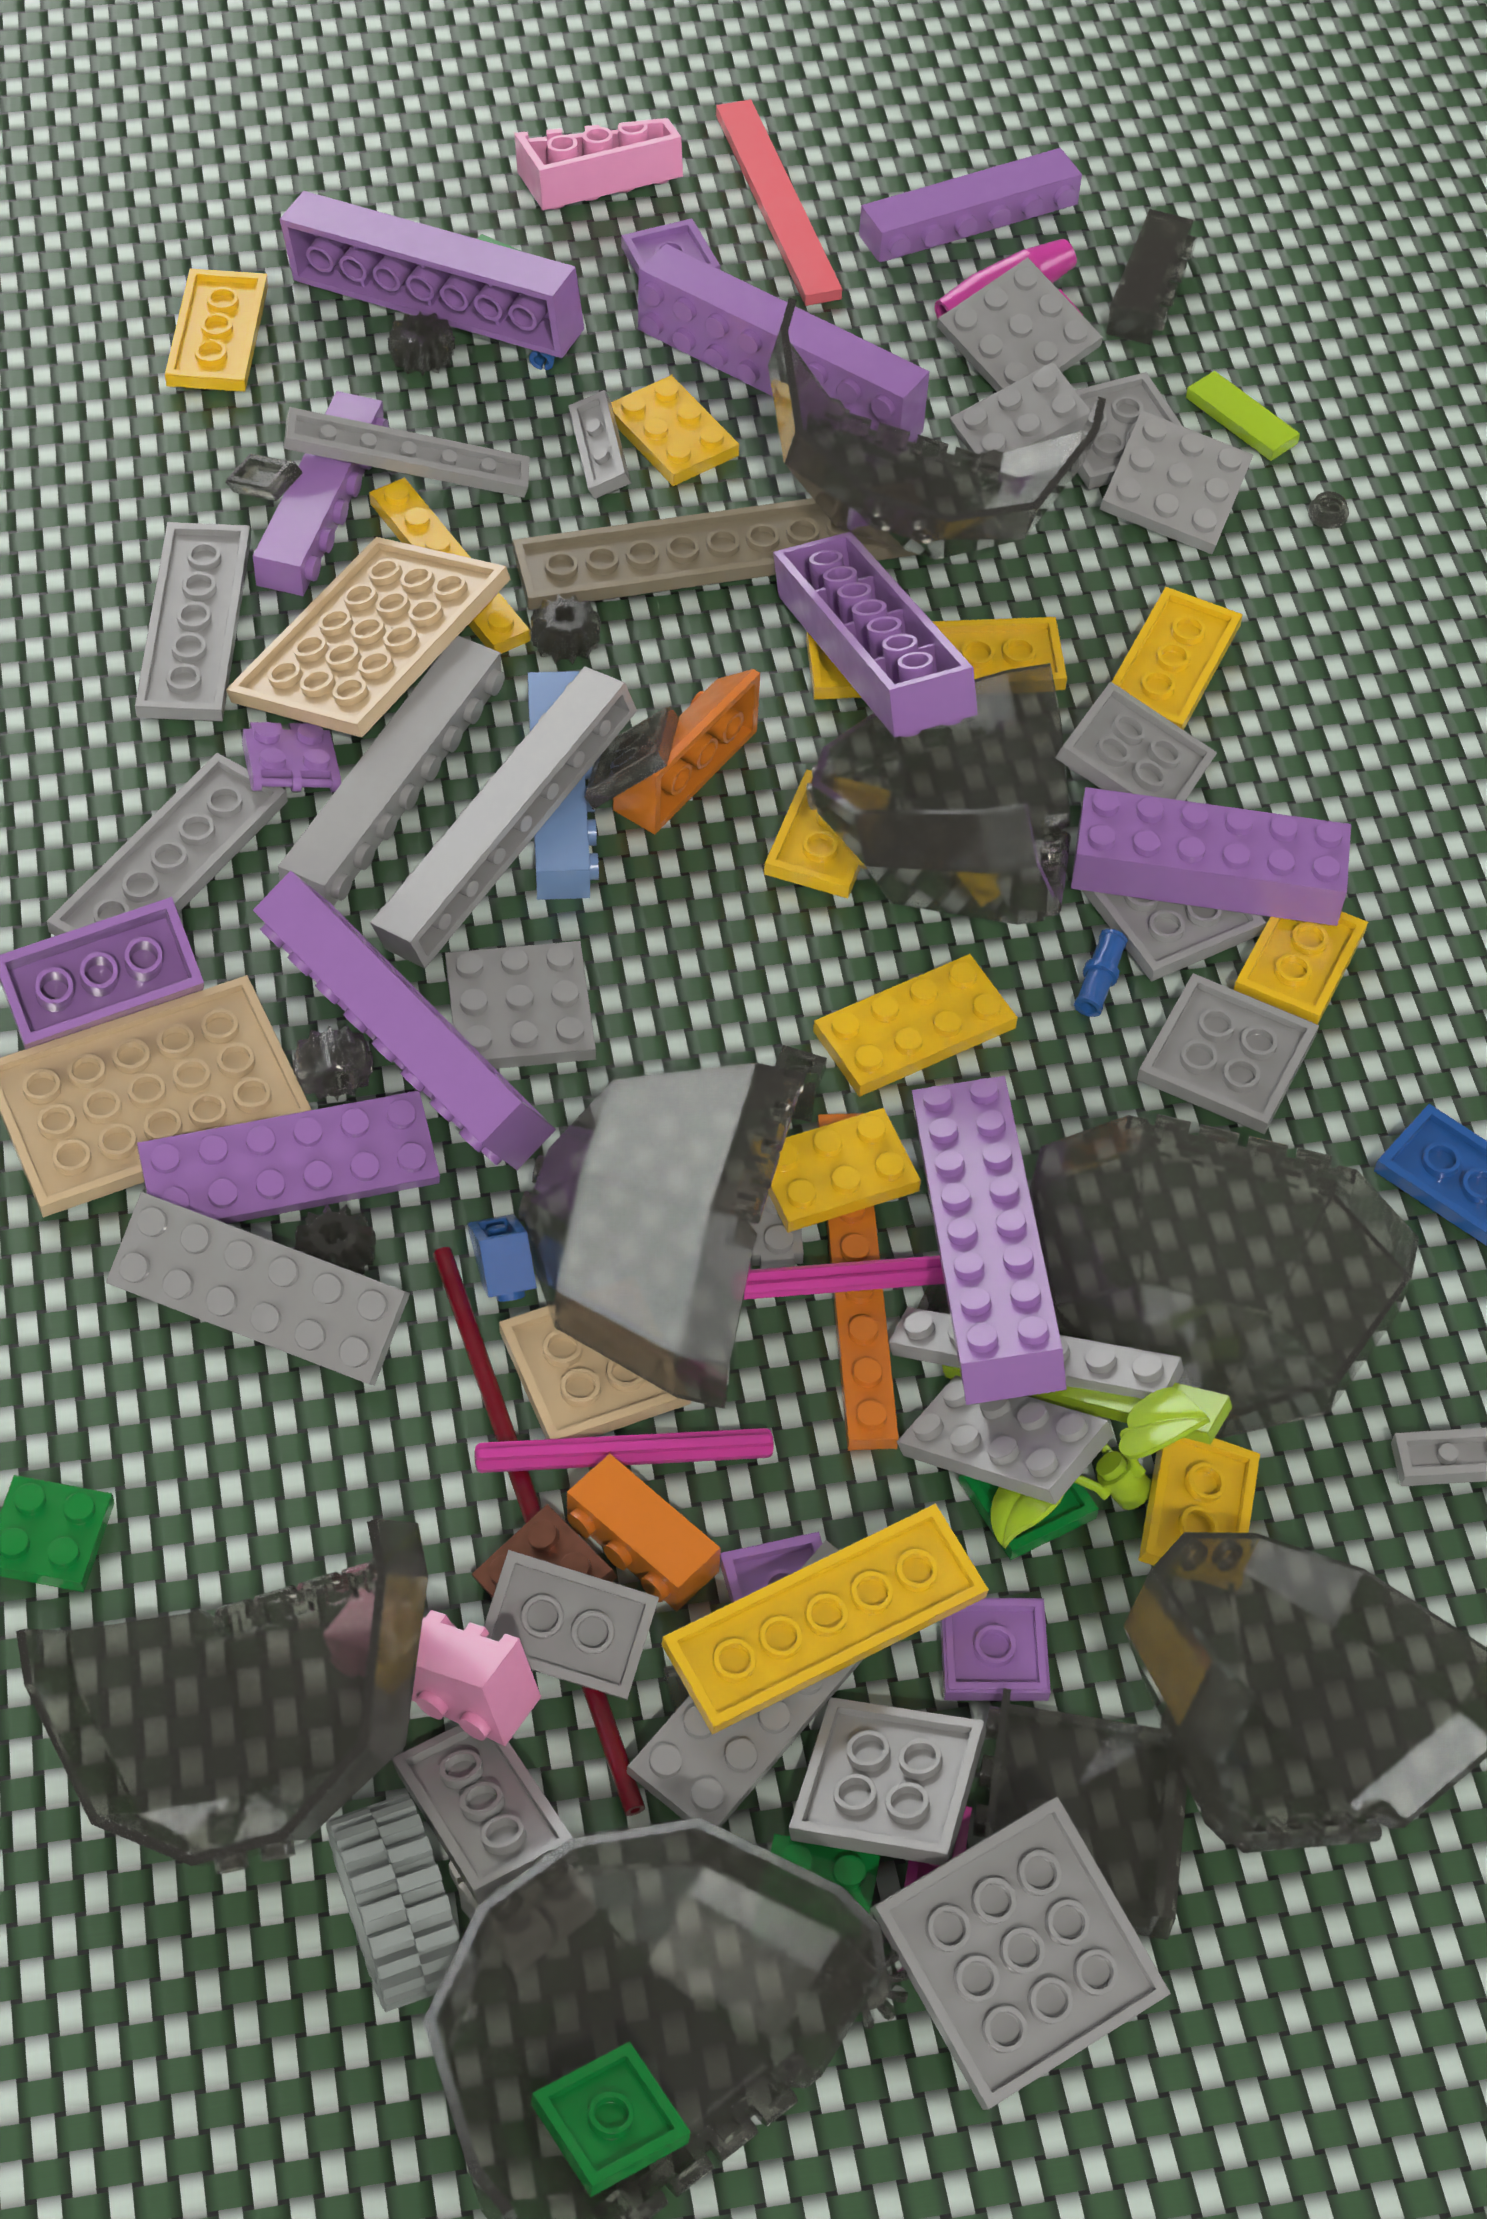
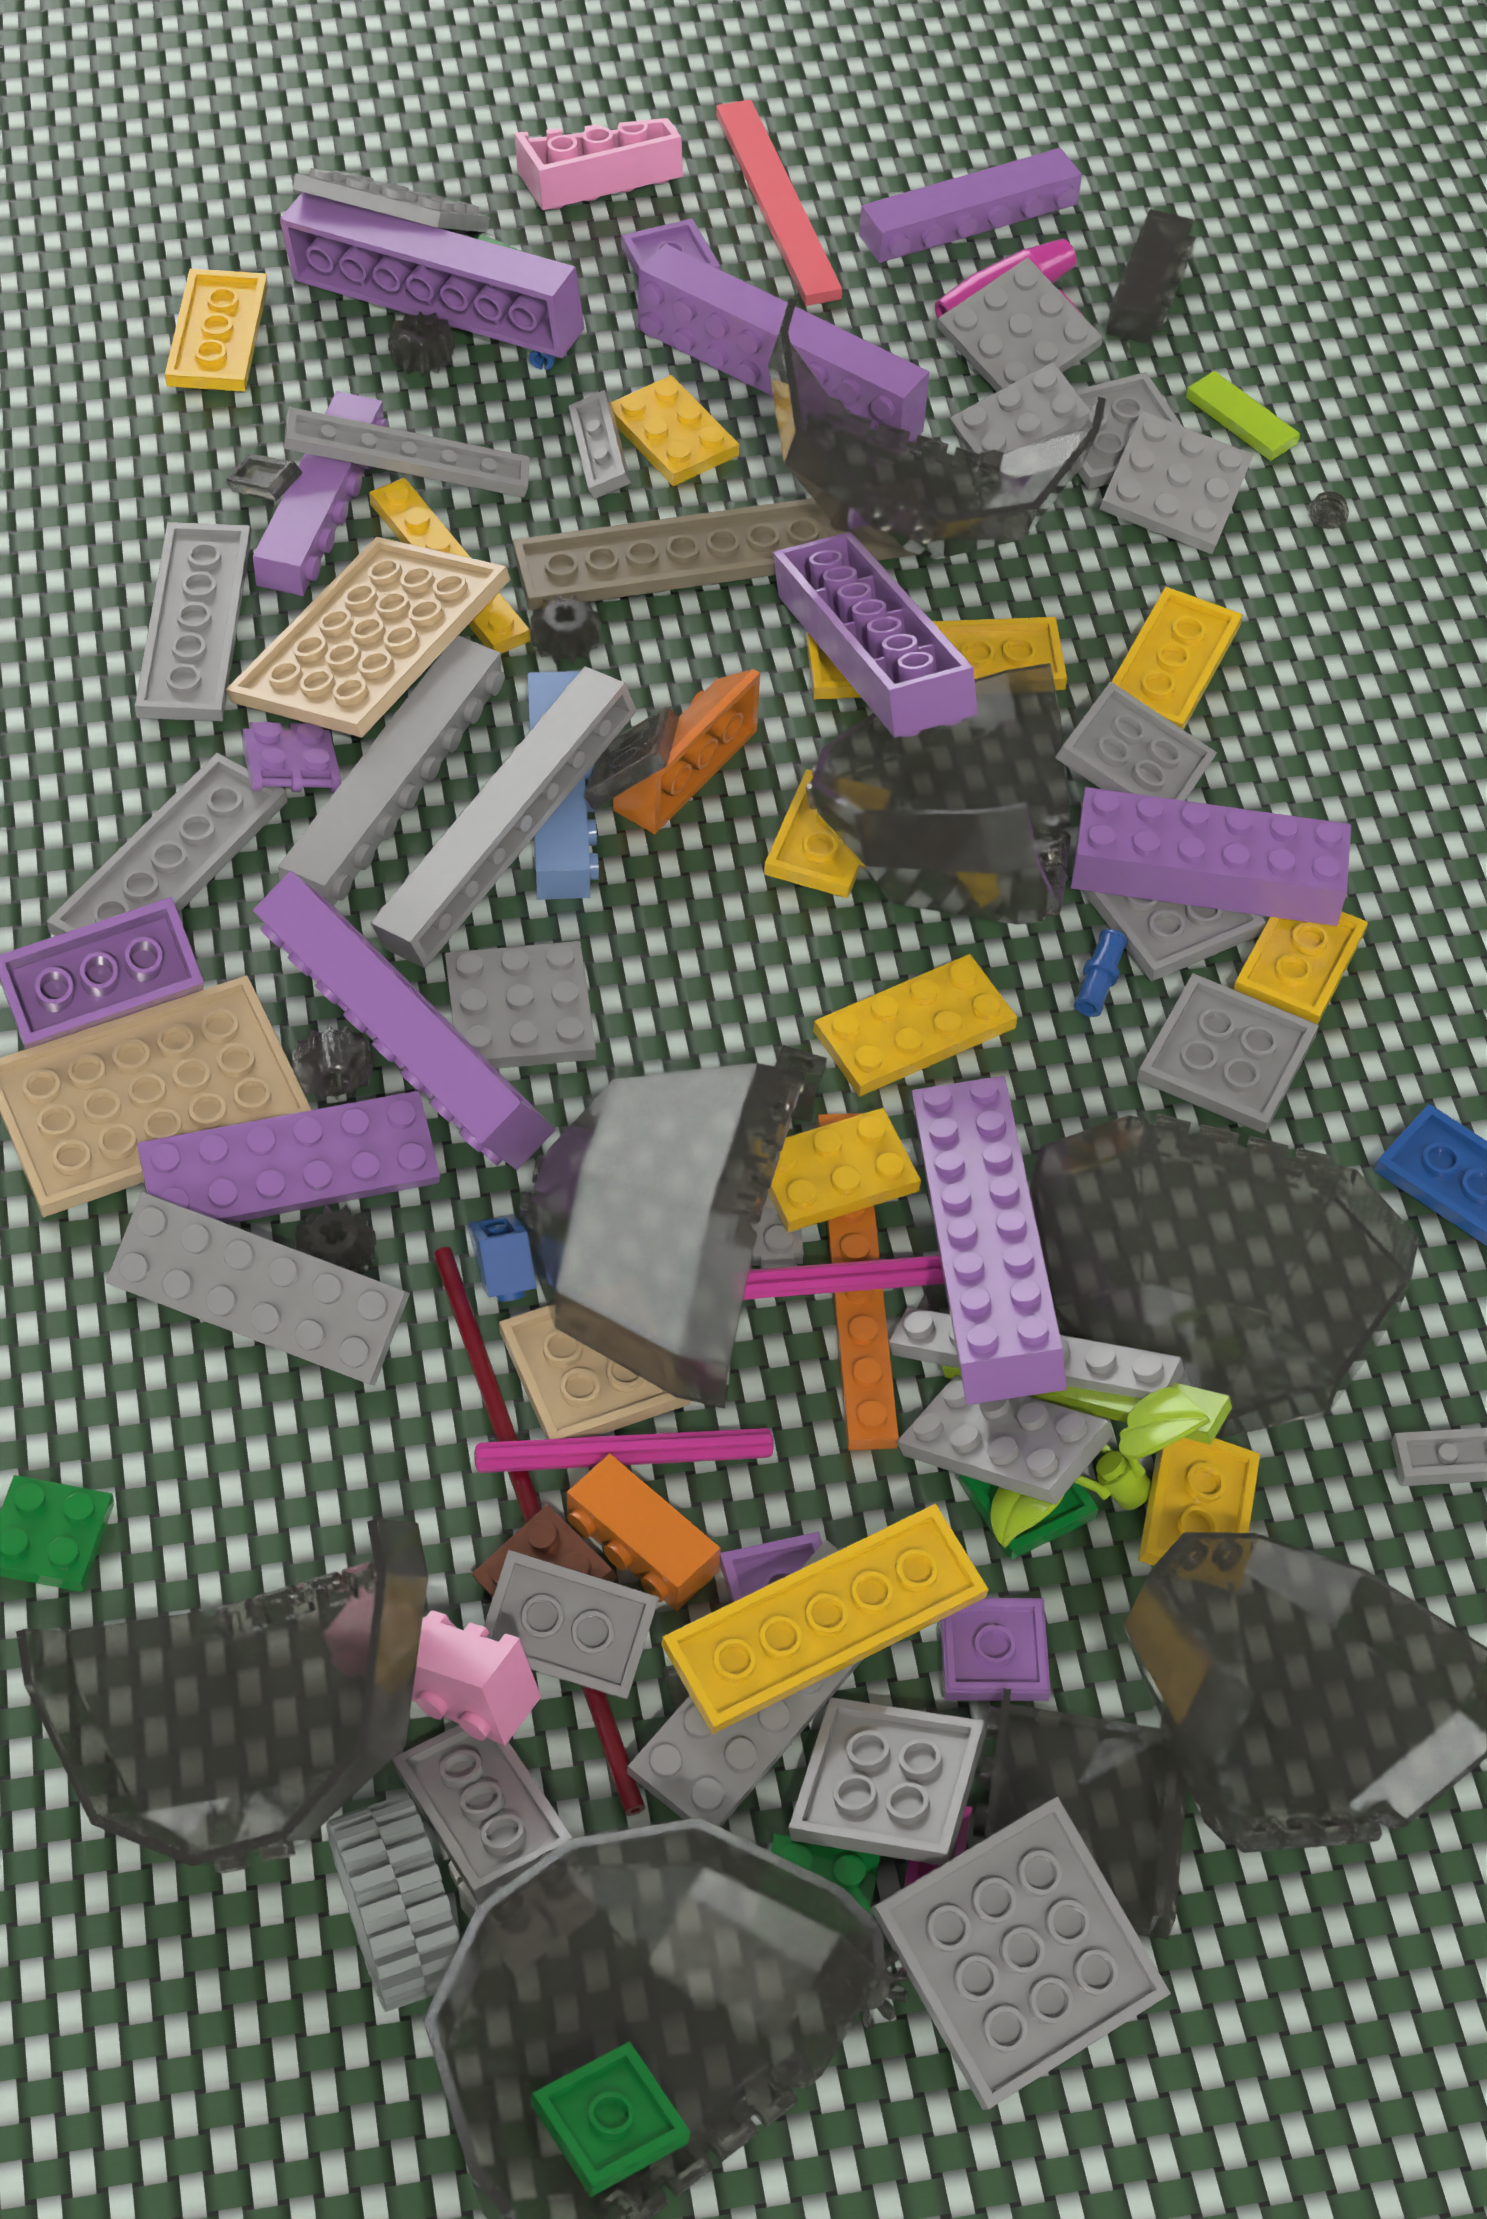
(392, 200): none -> light grey plate

